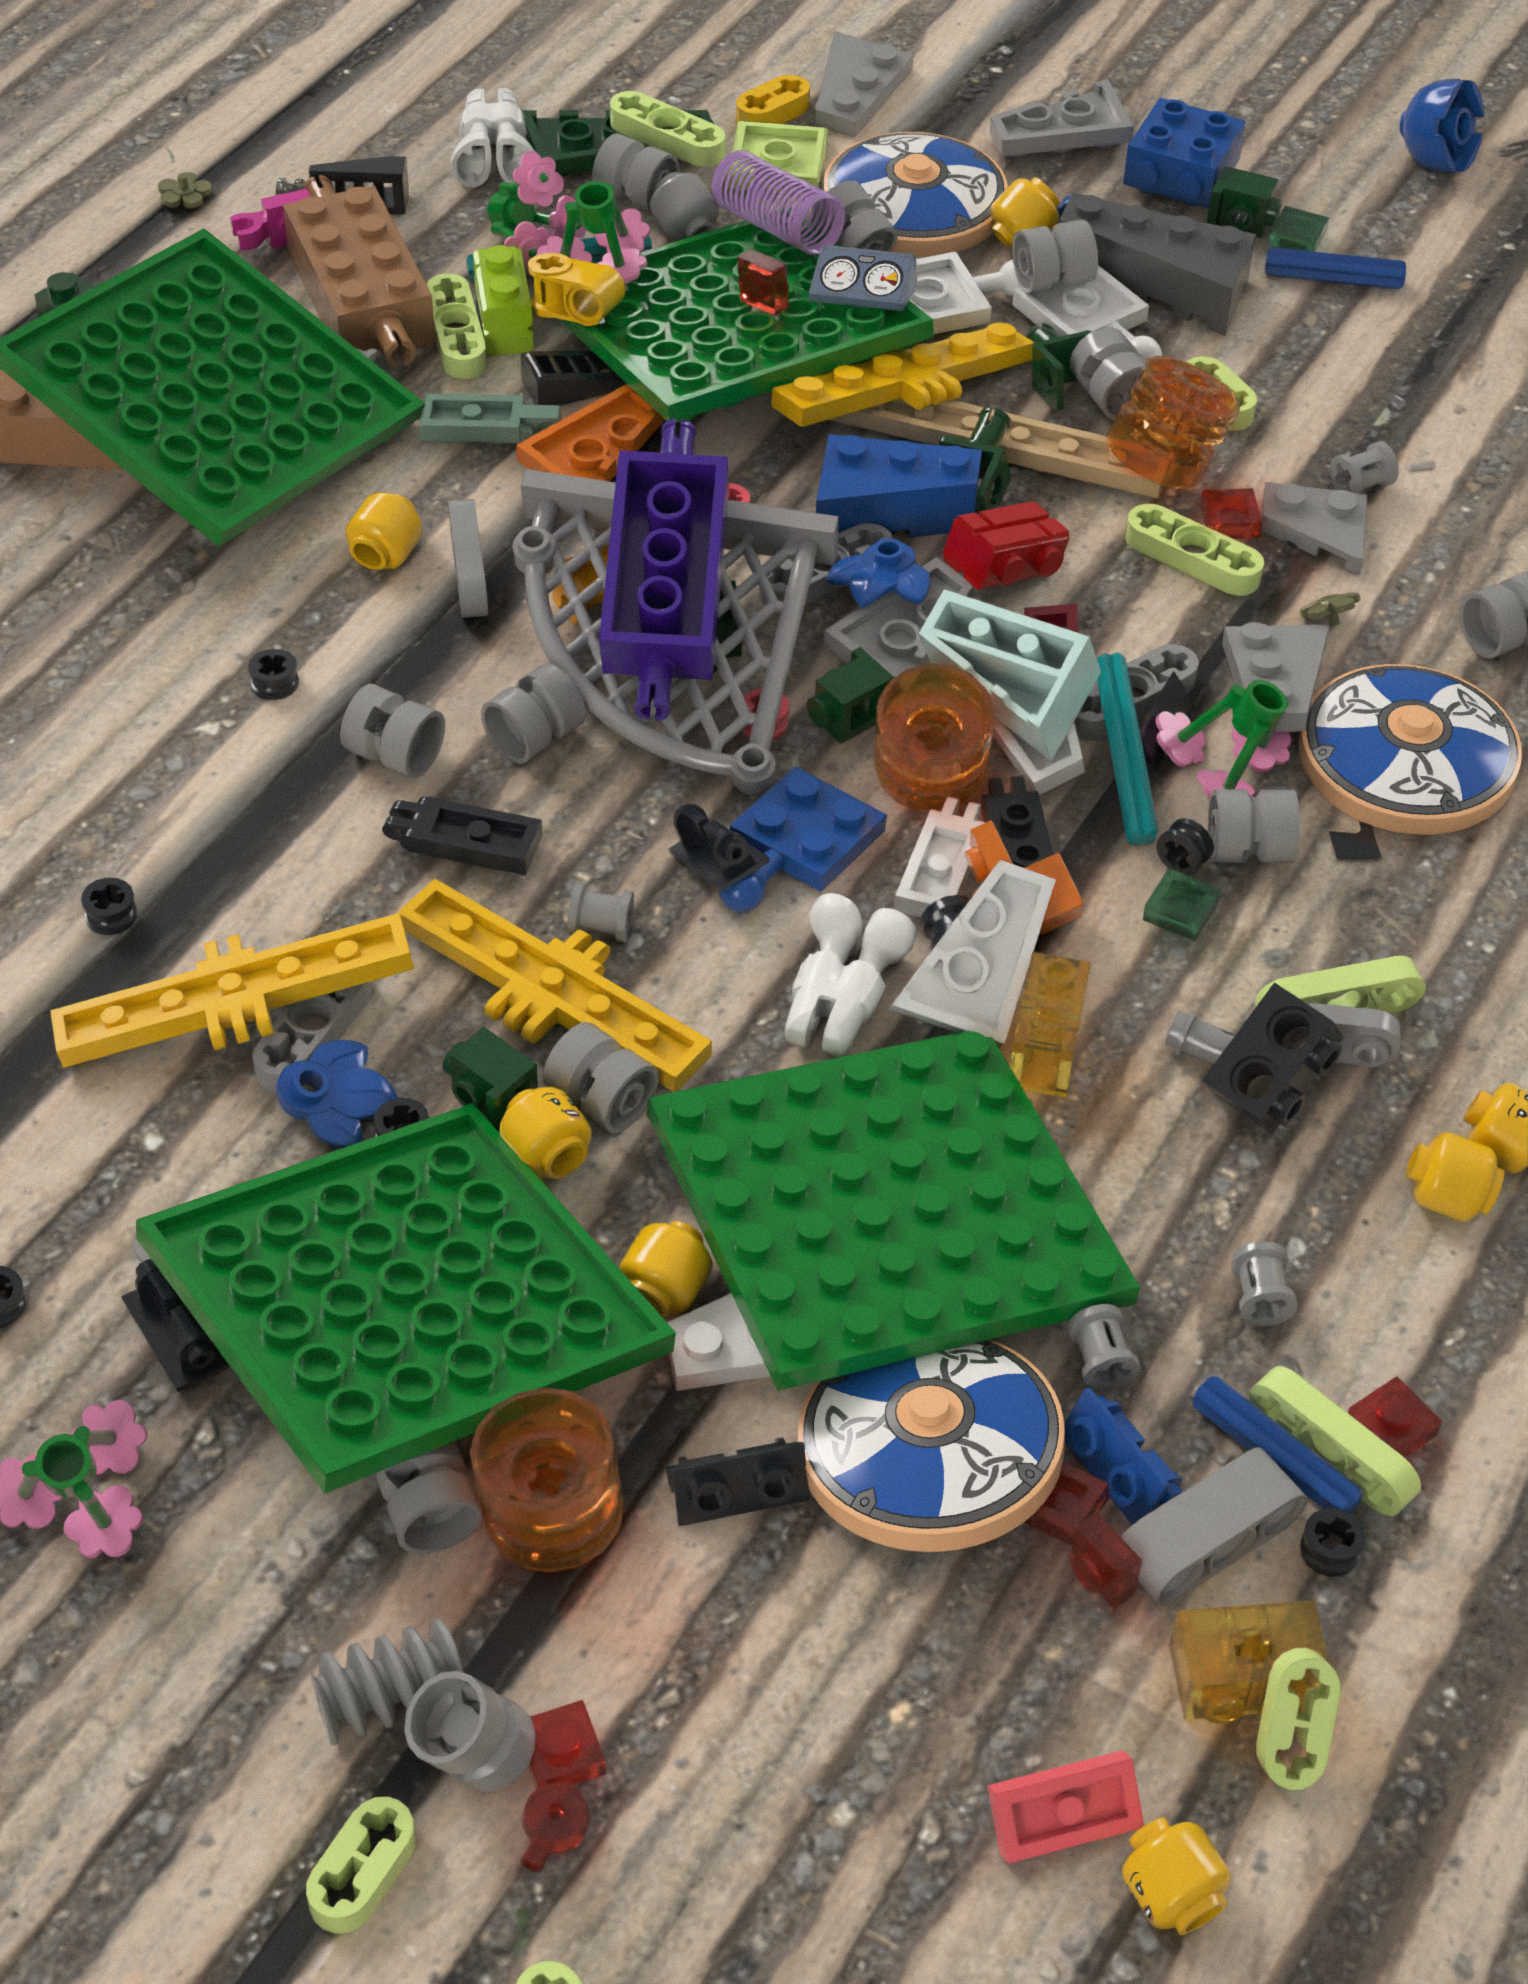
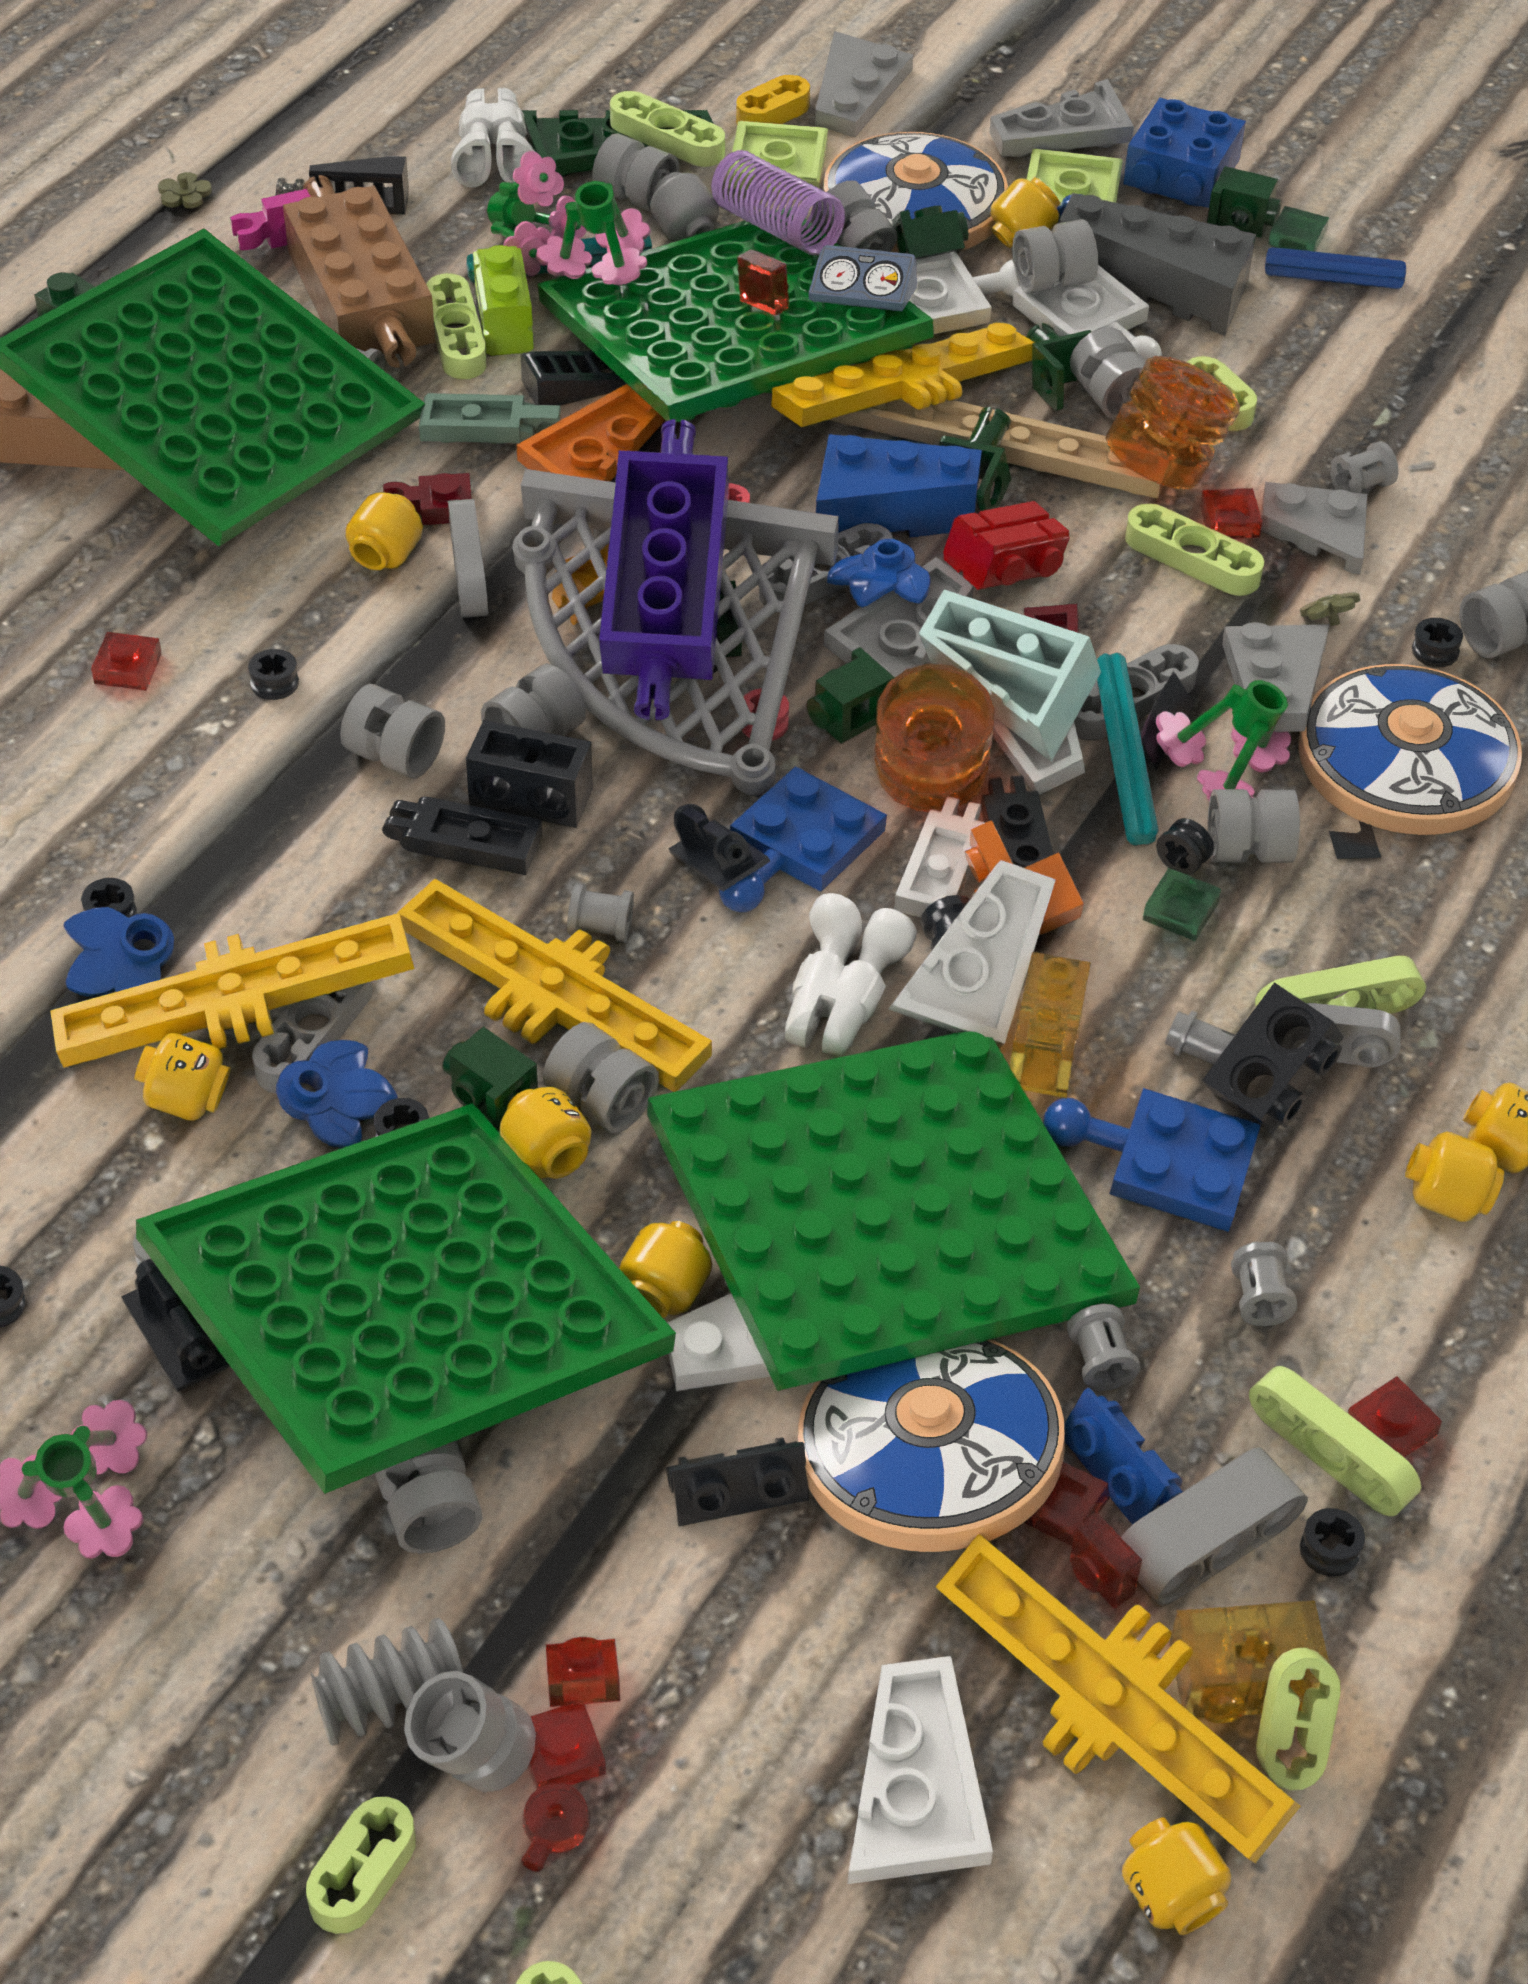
(109, 955): none -> blue plate
(126, 661): none -> clear red plate
(182, 1076): none -> yellow head
(433, 494): none -> dark red plate
(529, 773): none -> black brick
(547, 1479): clear orange wheel -> none
(574, 288): yellow piece -> none
(582, 1672): none -> clear red plate
(920, 1780): none -> white wing
(930, 232): none -> dark green brick
(1065, 1806): coral plate -> none
(1076, 173): none -> yellowish green tile
(1118, 1697): none -> yellow hinge
(1171, 1156): none -> blue plate
(1256, 1429): blue axle -> none
(1435, 653): none -> black bush
(1442, 125): blue cylinder -> none

